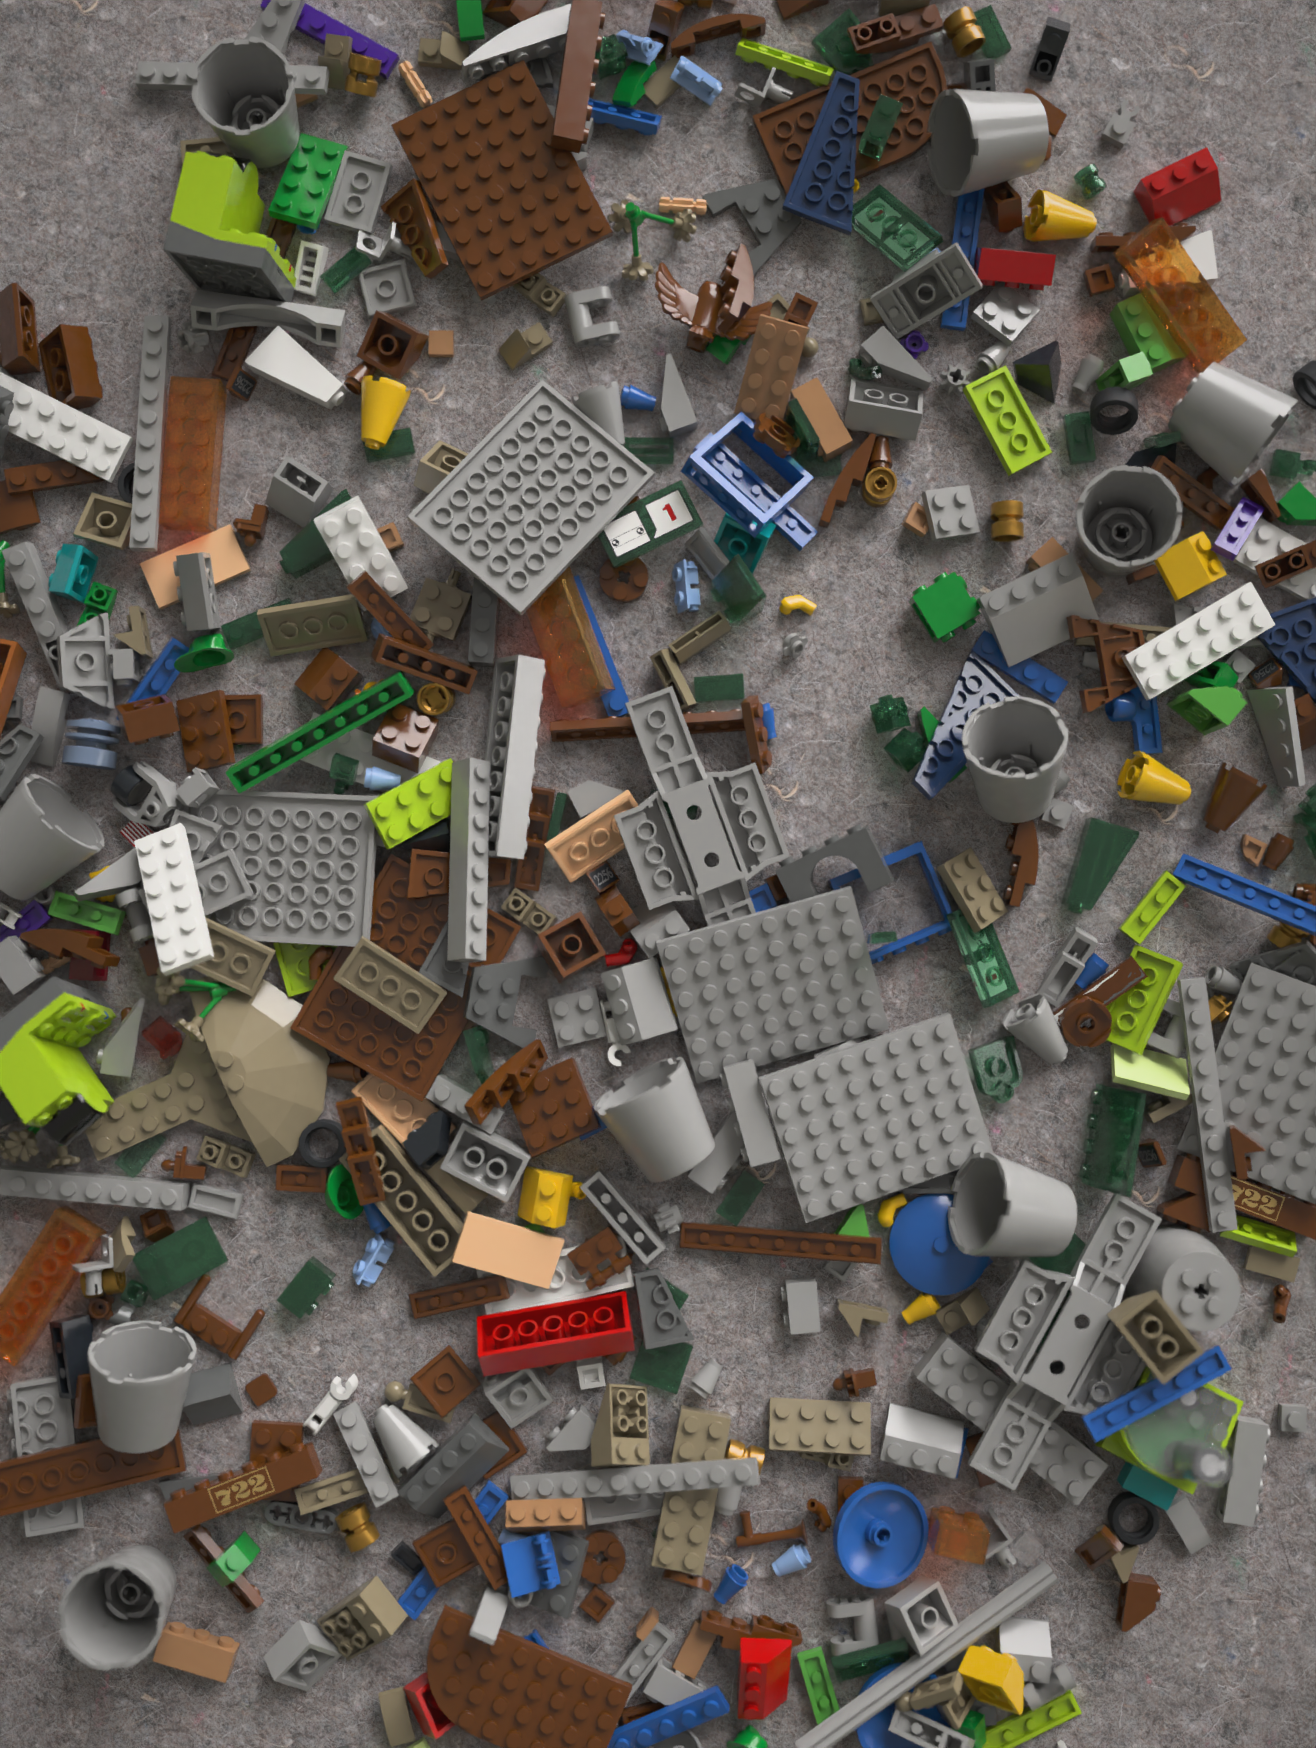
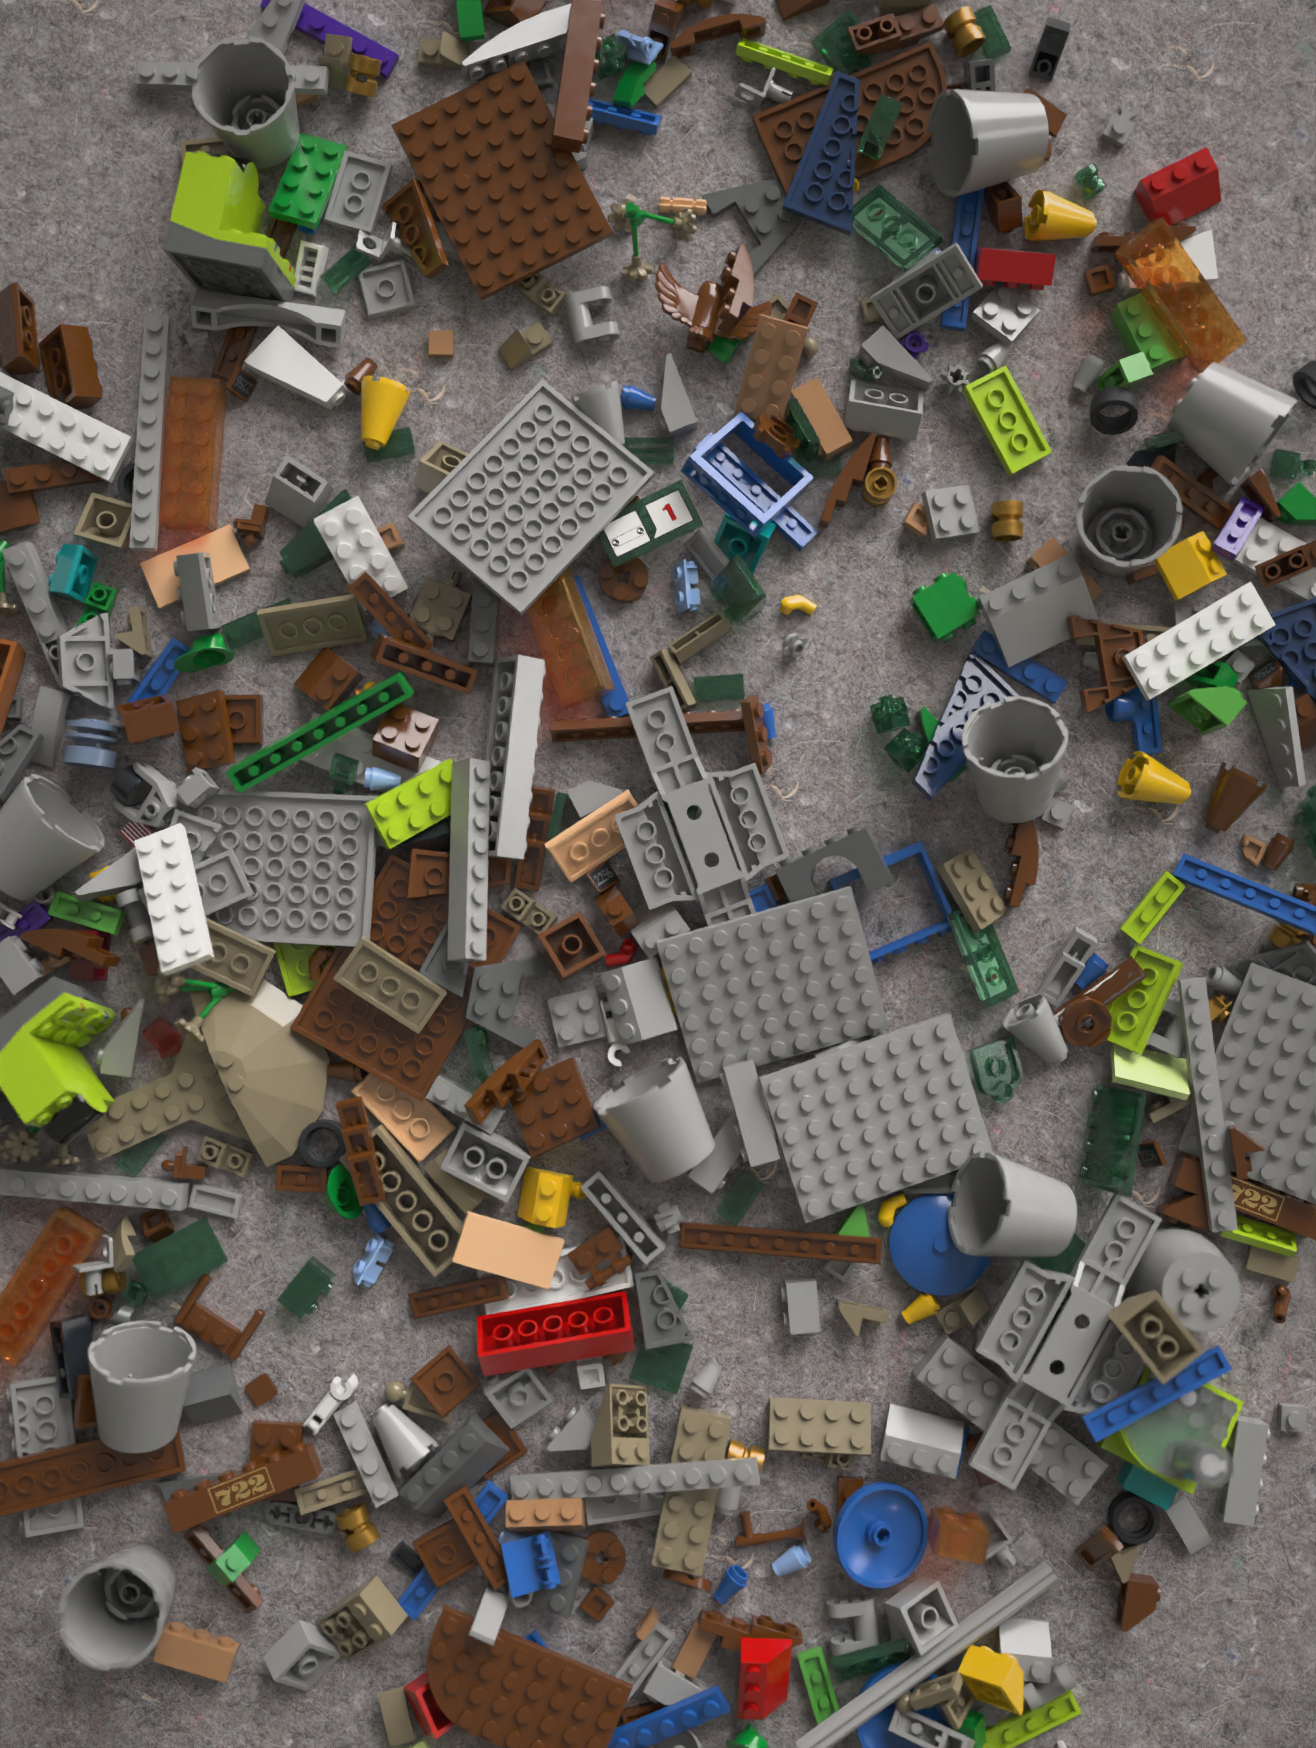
(391, 345): reddish brown slope -> none
(415, 84): light nougat axle -> none
(430, 1141): black slope -> none
(435, 698): pearl gold wheel -> none
(696, 80): light blue hinge -> none
(855, 1380): reddish brown piece -> none
(881, 937): clear green tile -> none
(1040, 371): black slope -> none
(1079, 438): clear green plate -> none
(1095, 862): clear green slope -> none

